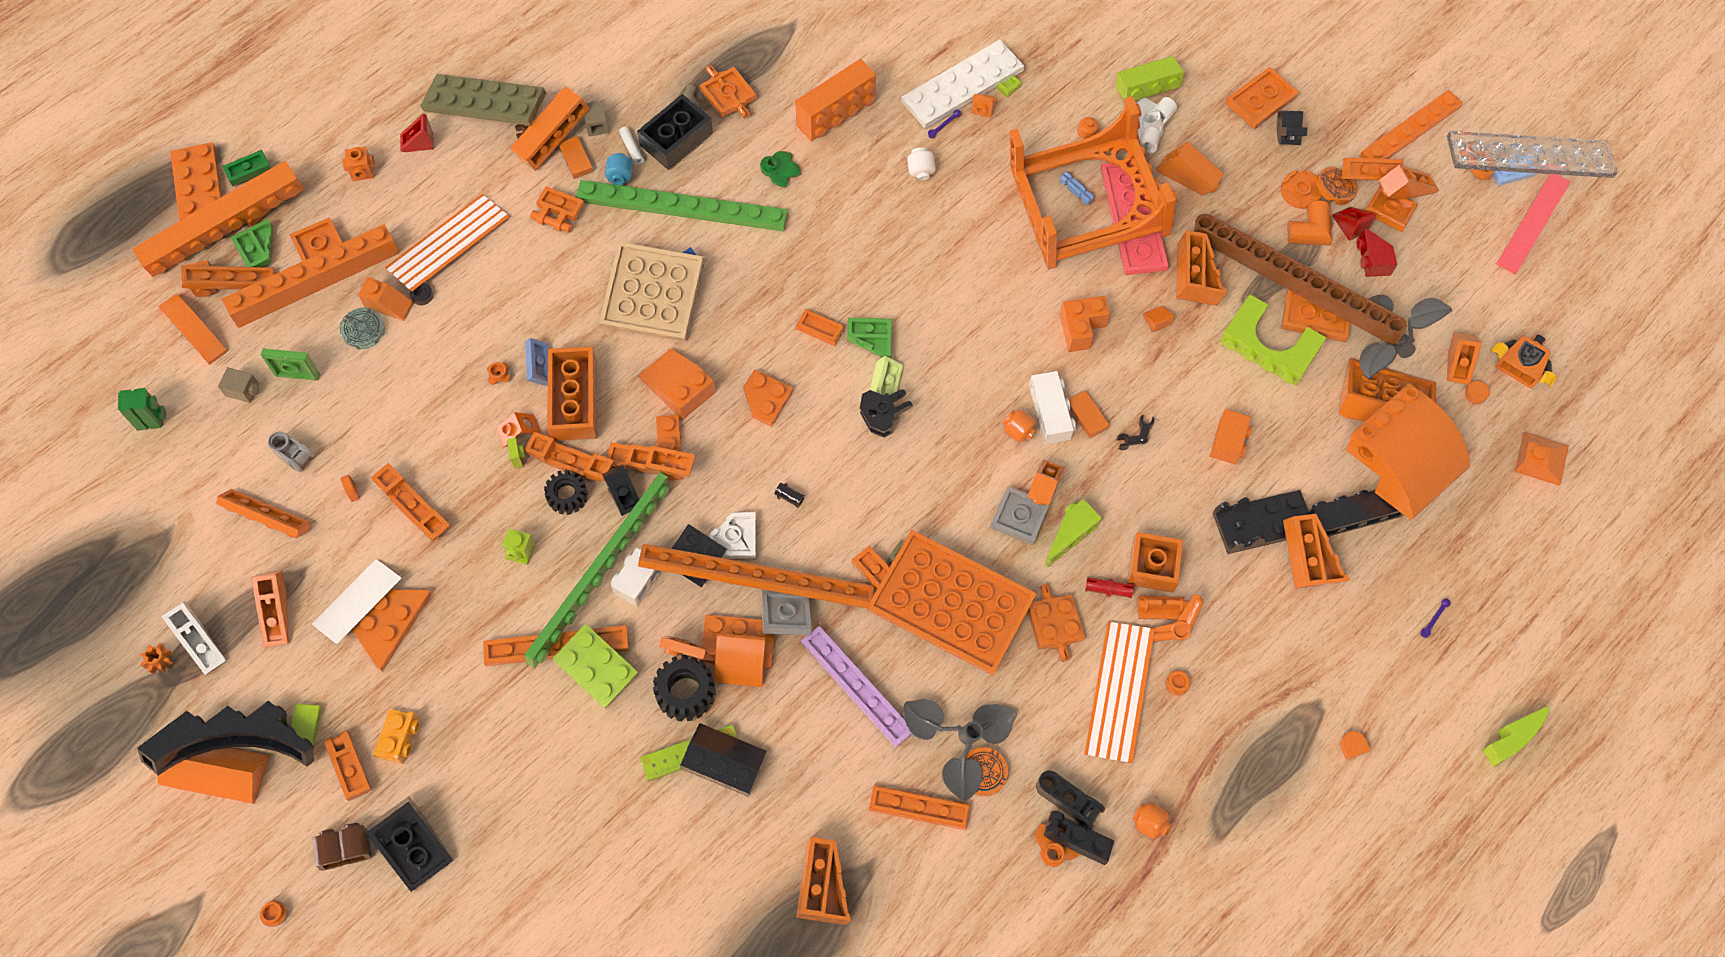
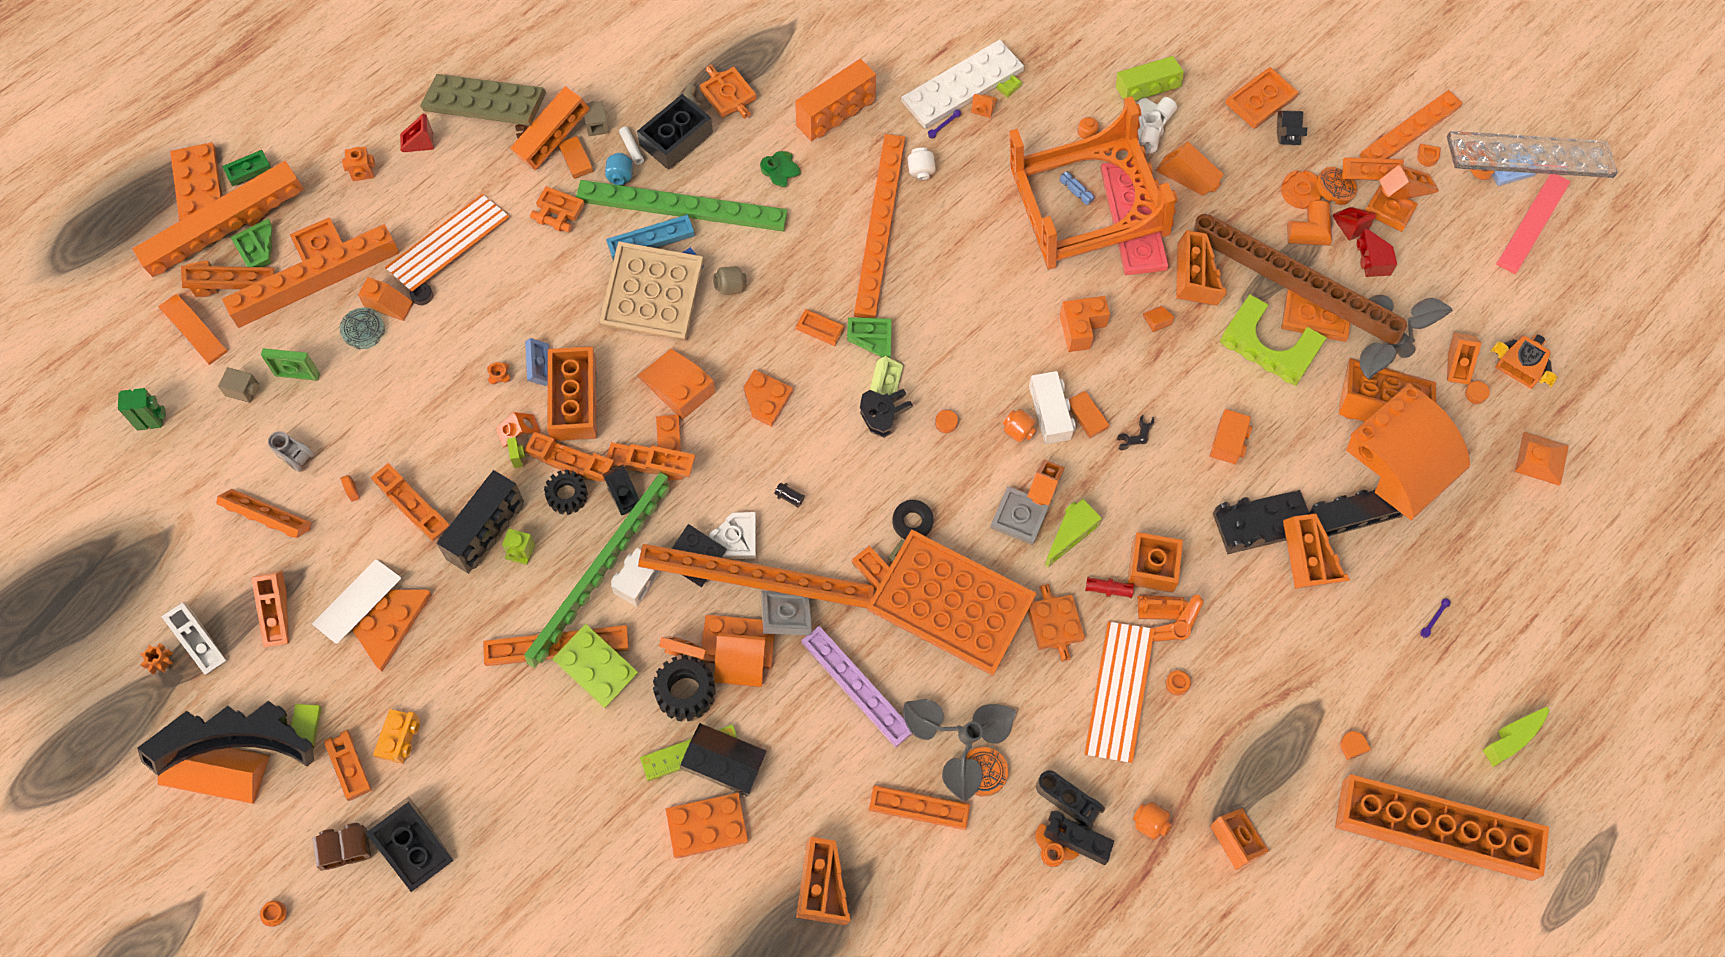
(481, 522): none -> black brick
(655, 235): none -> dark azure plate
(706, 825): none -> orange plate
(729, 280): none -> dark tan head
(879, 227): none -> orange plate
(912, 506): none -> black tyre
(946, 421): none -> orange tile
(1238, 838): none -> orange slope
(1428, 155): none -> orange tile
(1442, 827): none -> orange brick

